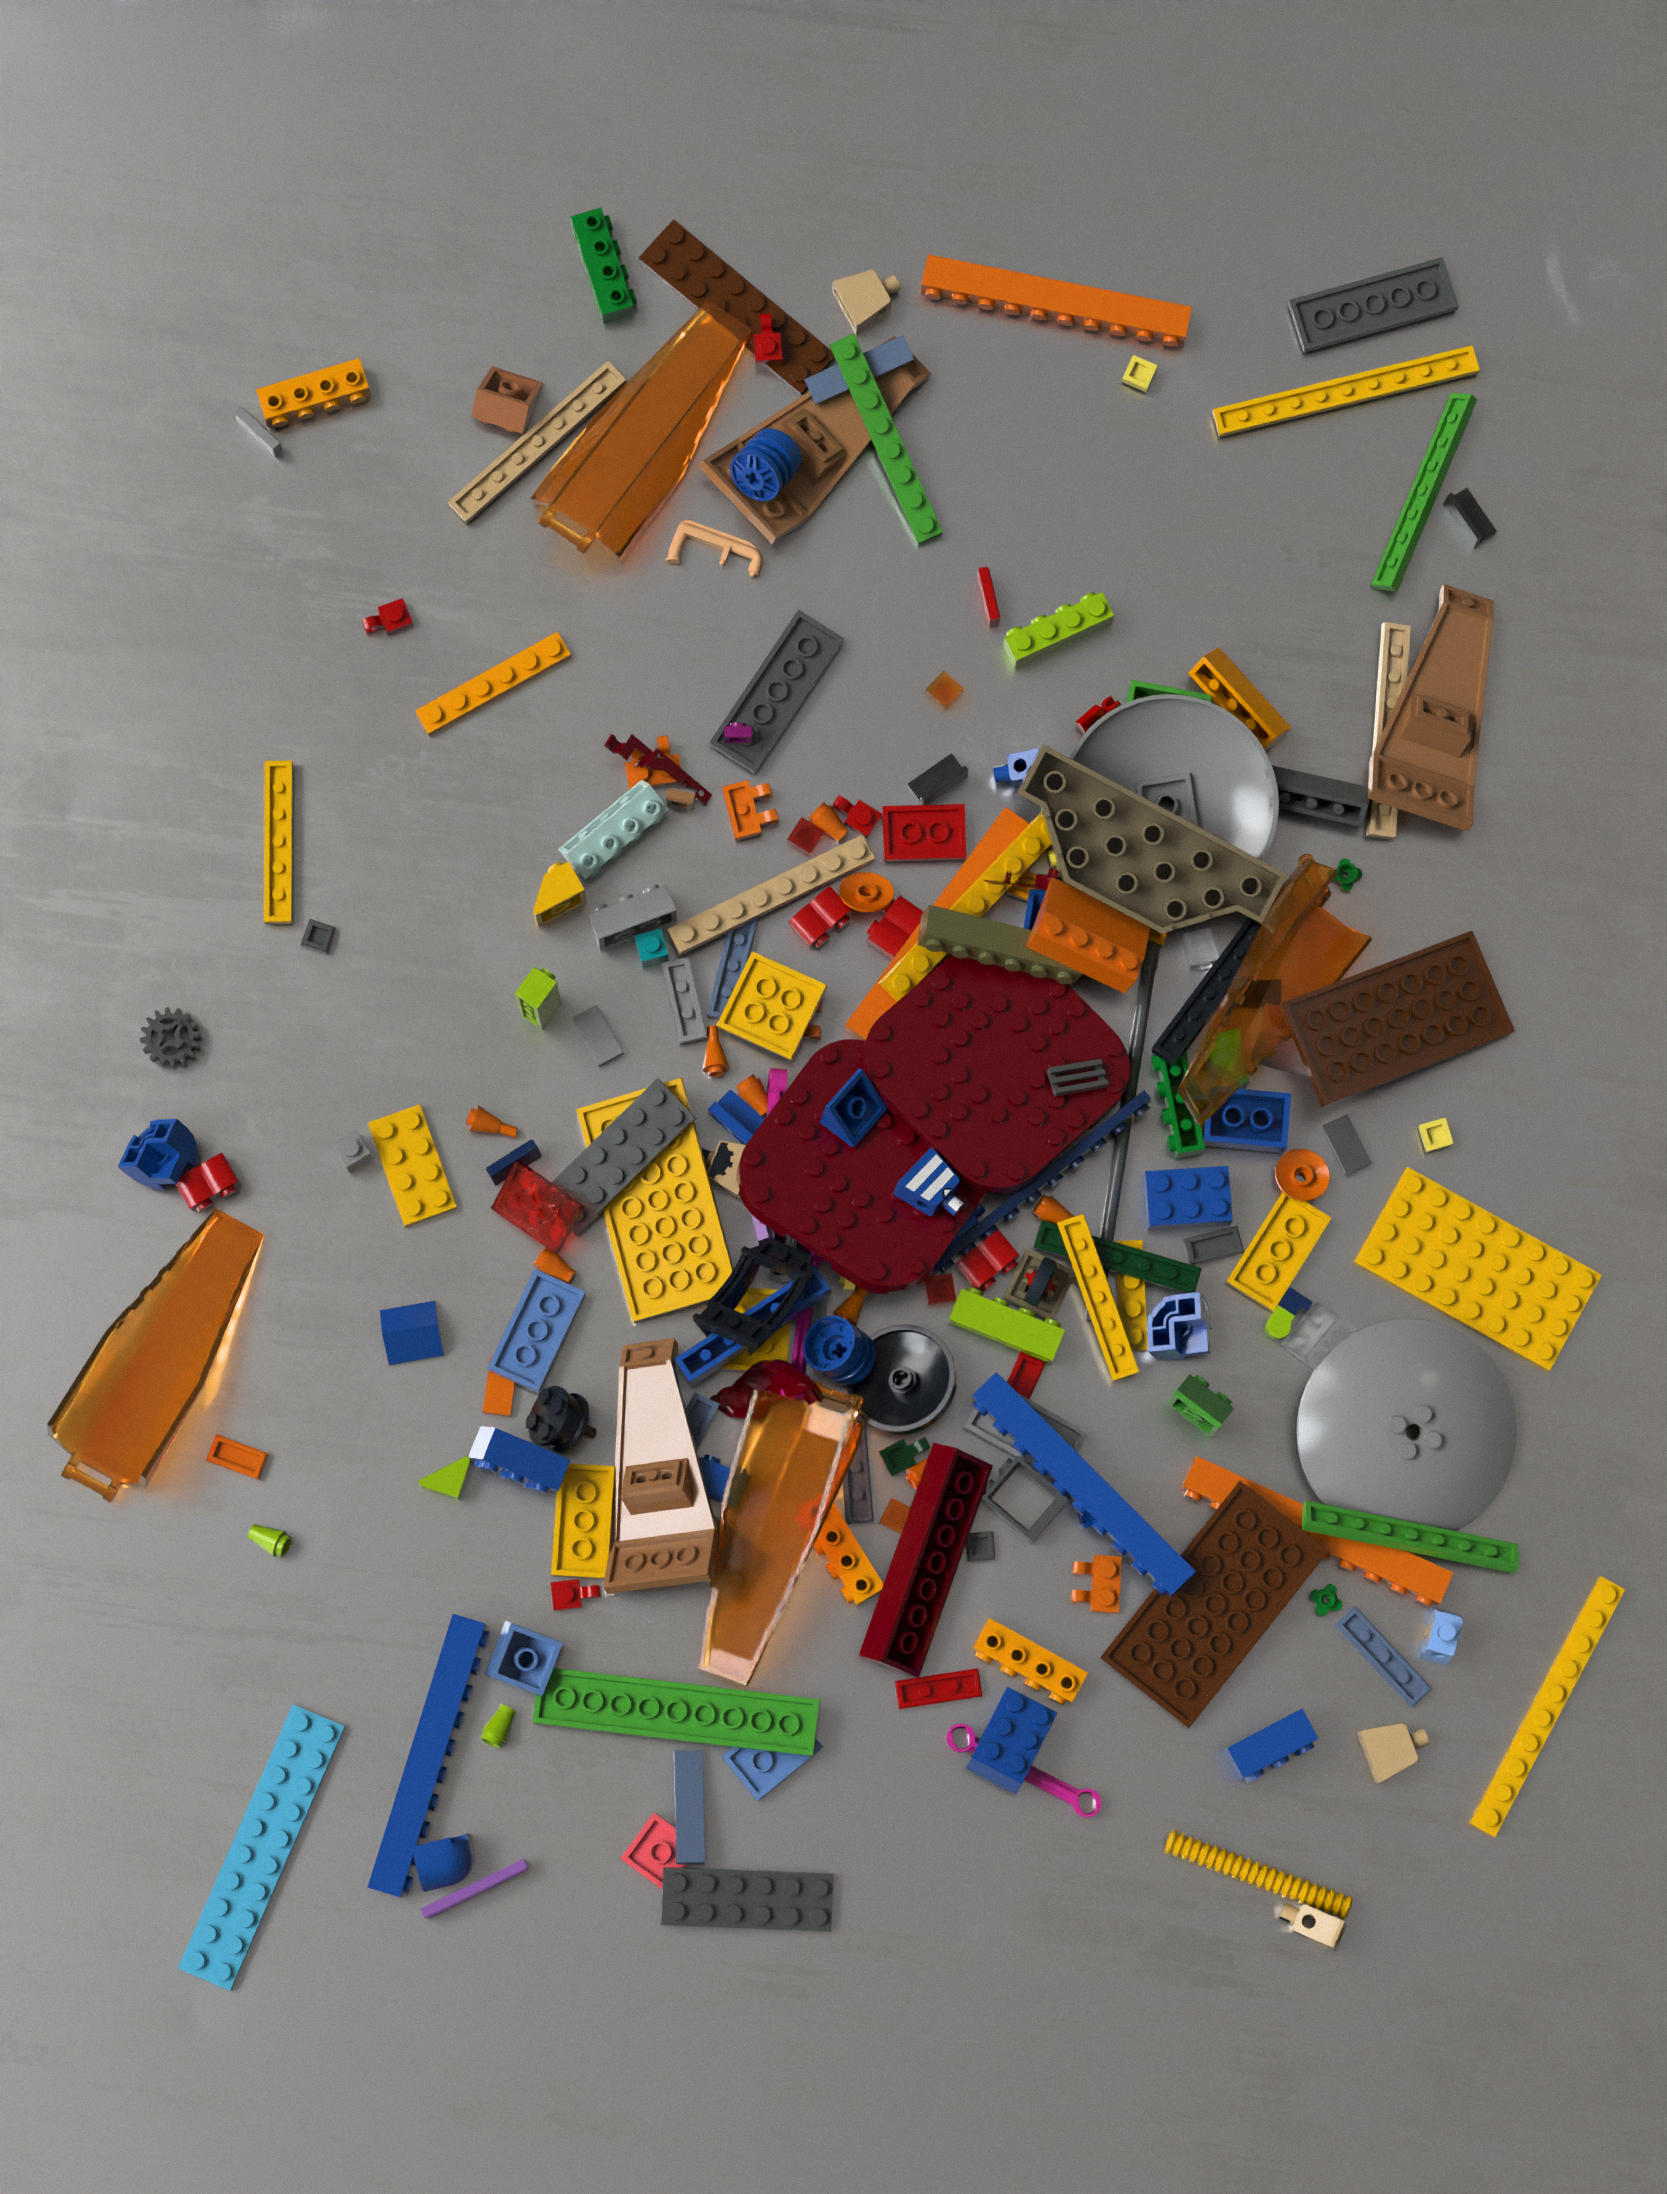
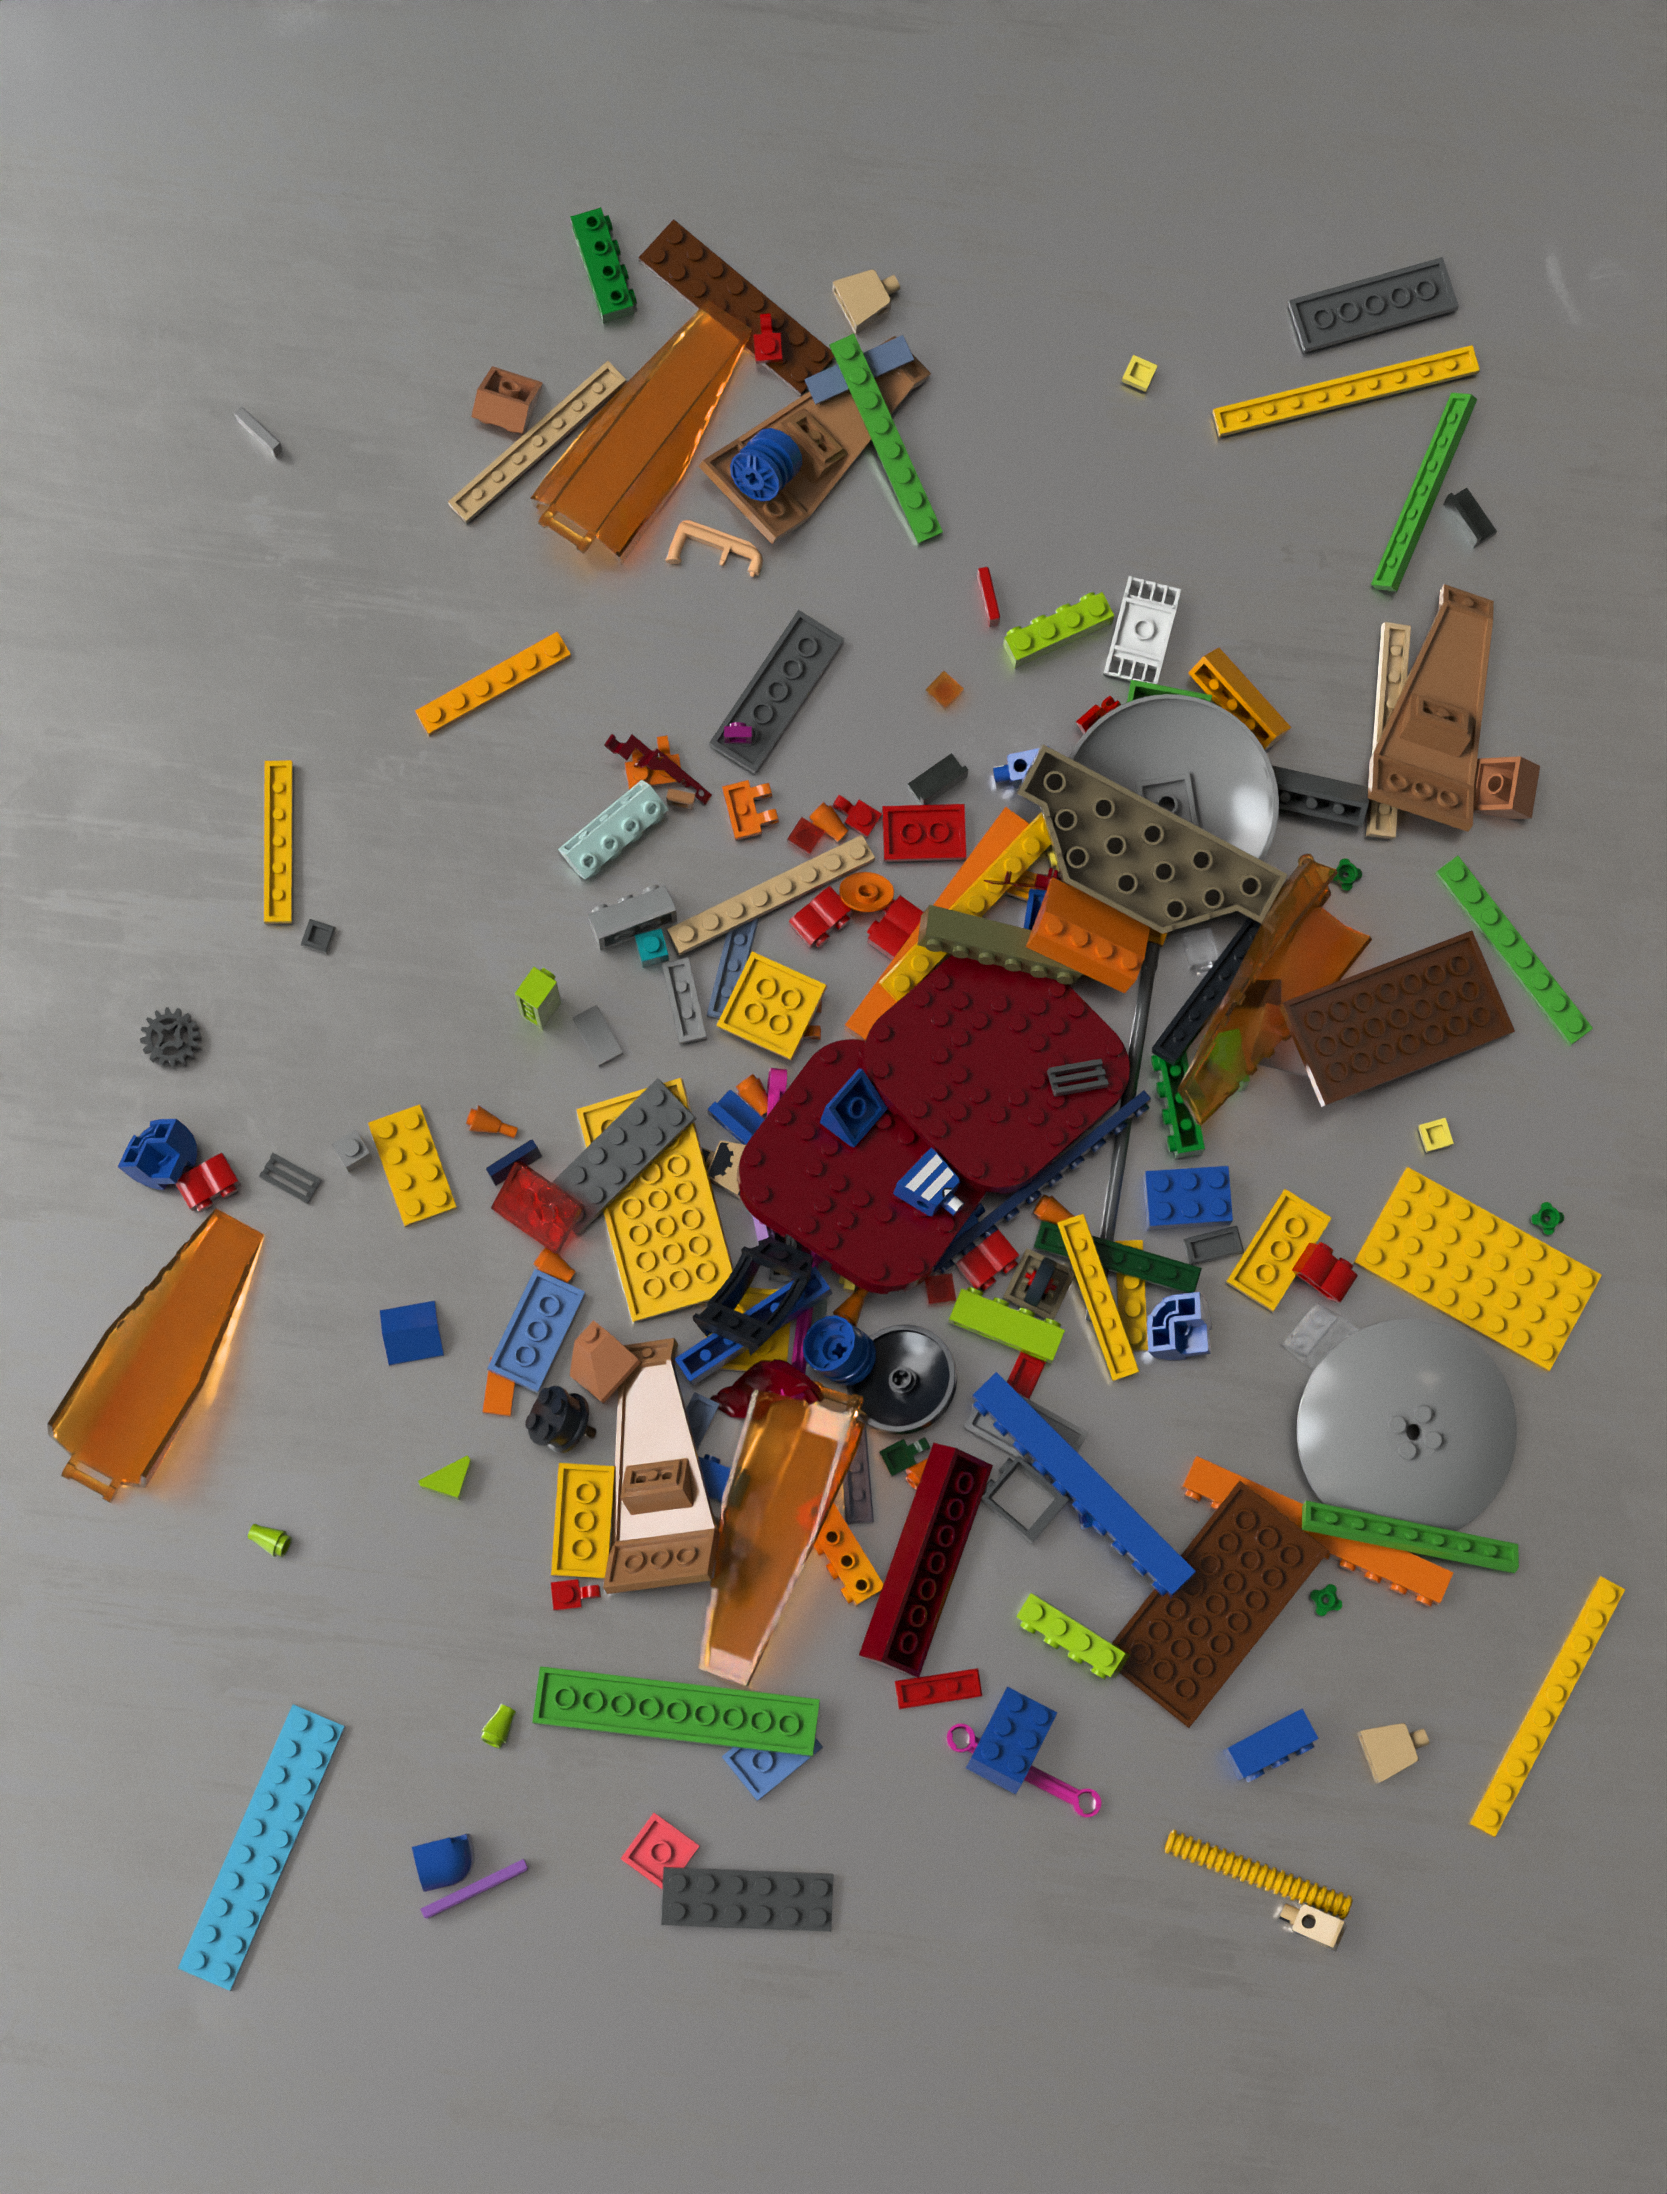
(237, 1457): orange tile -> none
(270, 1167): none -> dark grey tile
(313, 393): light orange brick -> none
(391, 616): red plate -> none
(427, 1755): blue brick -> none
(518, 1460): blue brick -> none
(523, 1658): medium blue slope -> none
(558, 893): yellow slope -> none
(600, 1362): none -> nougat slope
(689, 1807): sand blue tile -> none
(715, 1060): orange cone -> none
(895, 1516): clear orange plate -> none
(980, 1546): dark grey tile -> none
(1029, 1661): light orange brick -> none
(1055, 300): orange brick -> none
(1072, 1635): none -> lime brick
(1104, 1583): orange plate -> none
(1142, 631): none -> white plate
(1201, 1404): bright green slope -> none
(1250, 1122): blue brick -> none
(1280, 1321): leg -> none
(1310, 1167): orange dish -> none
(1325, 1272): none -> red brick
(1346, 1145): dark grey tile -> none
(1383, 1657): sand blue tile -> none
(1441, 1636): light blue torso -> none
(1505, 787): none -> nougat slope
(1514, 950): none -> bright green plate
(1555, 1218): none -> green plate

